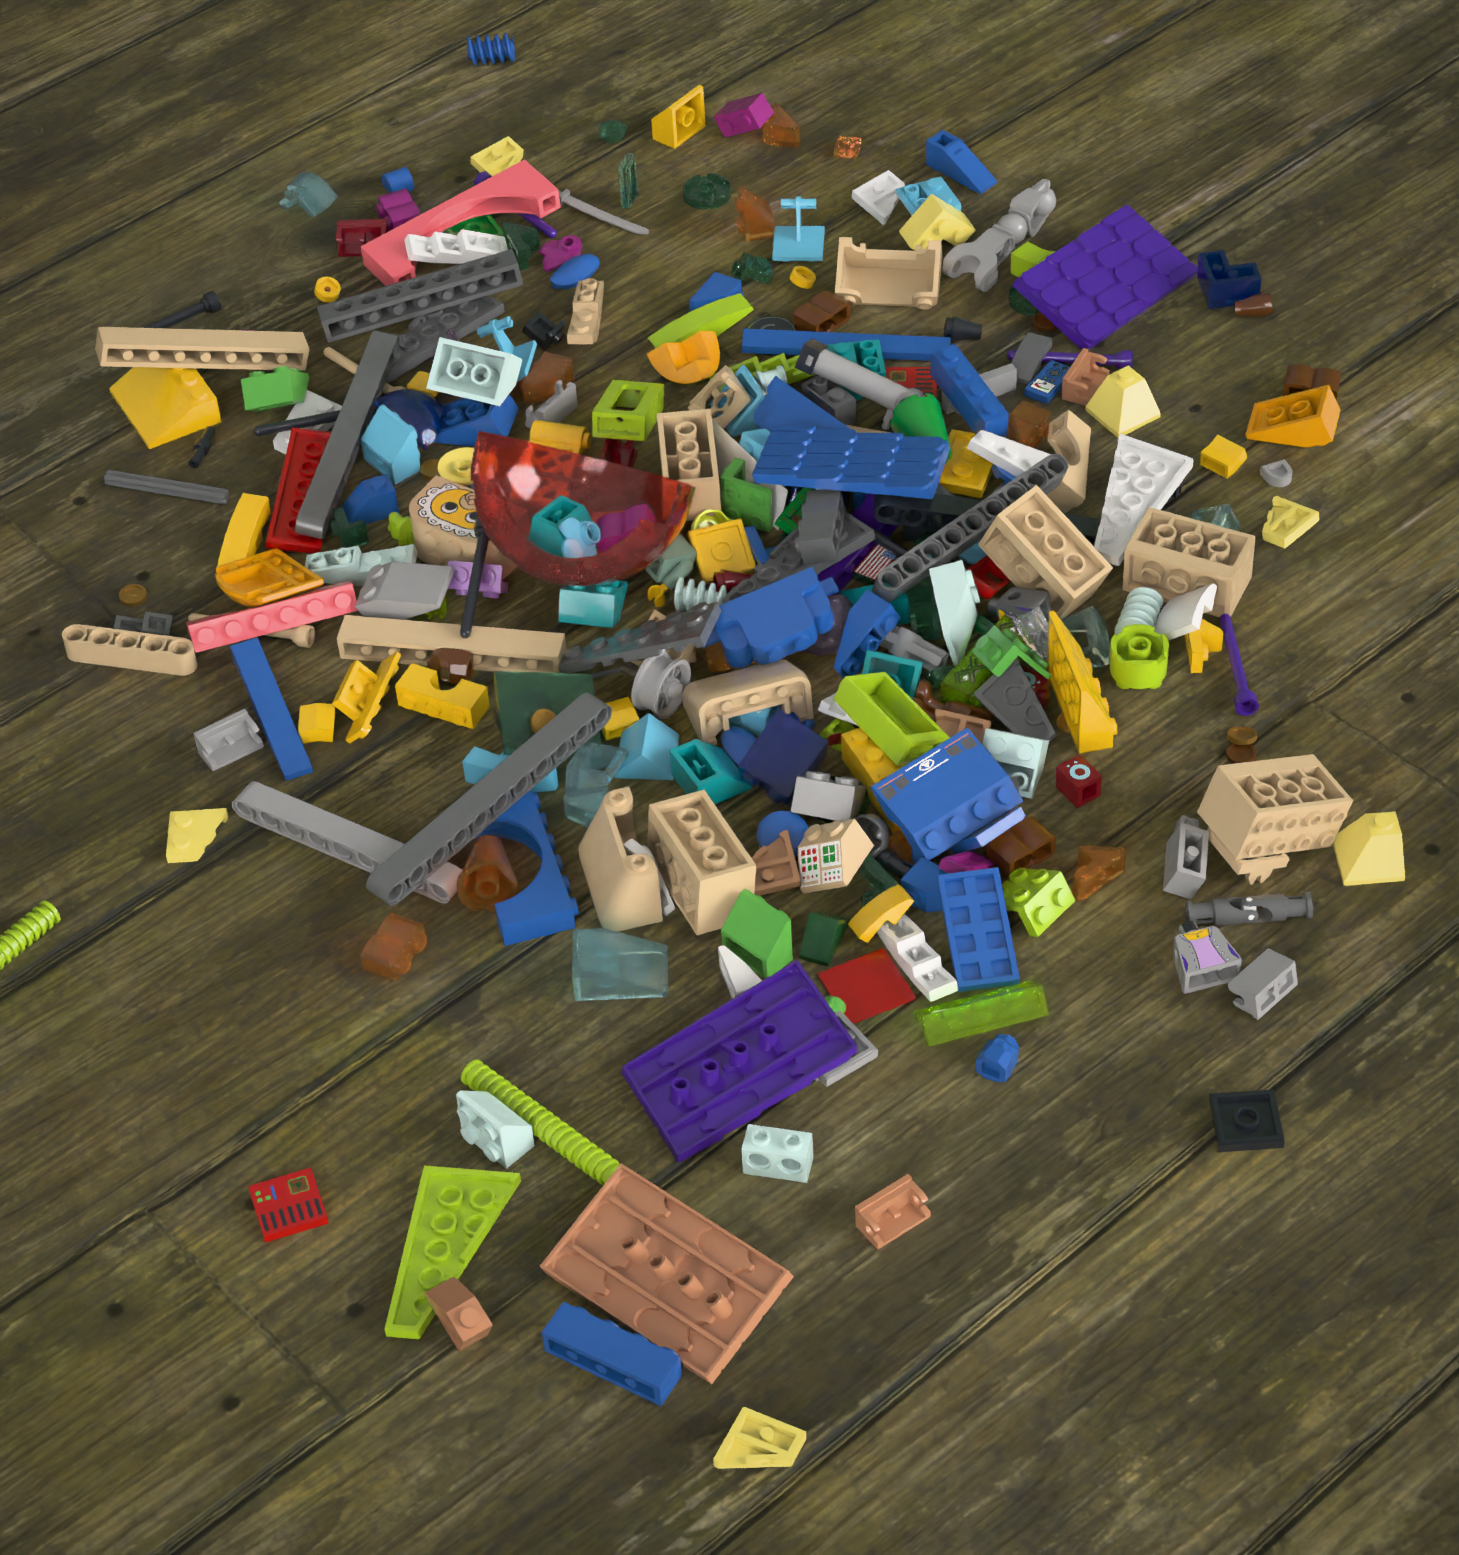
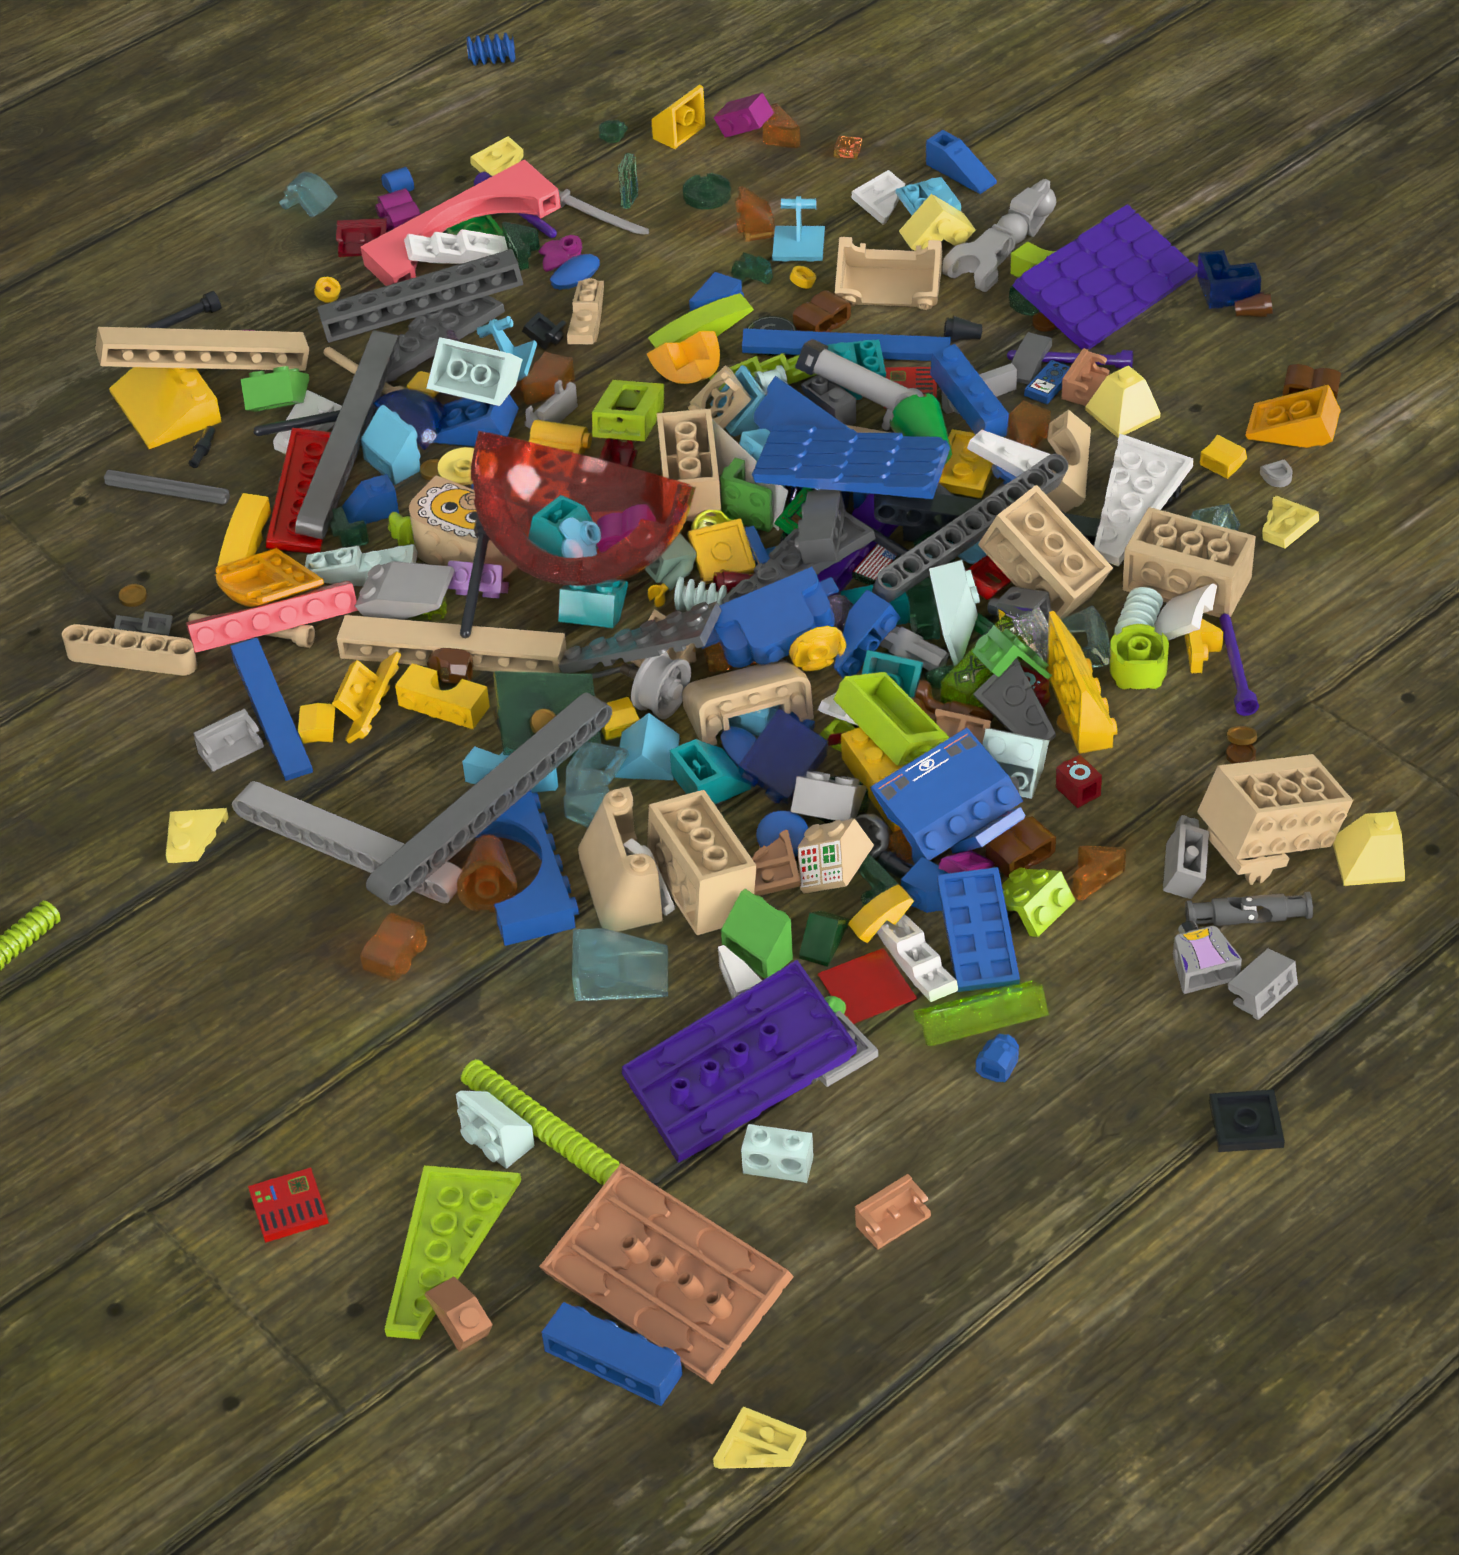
(817, 648): none -> yellow tile

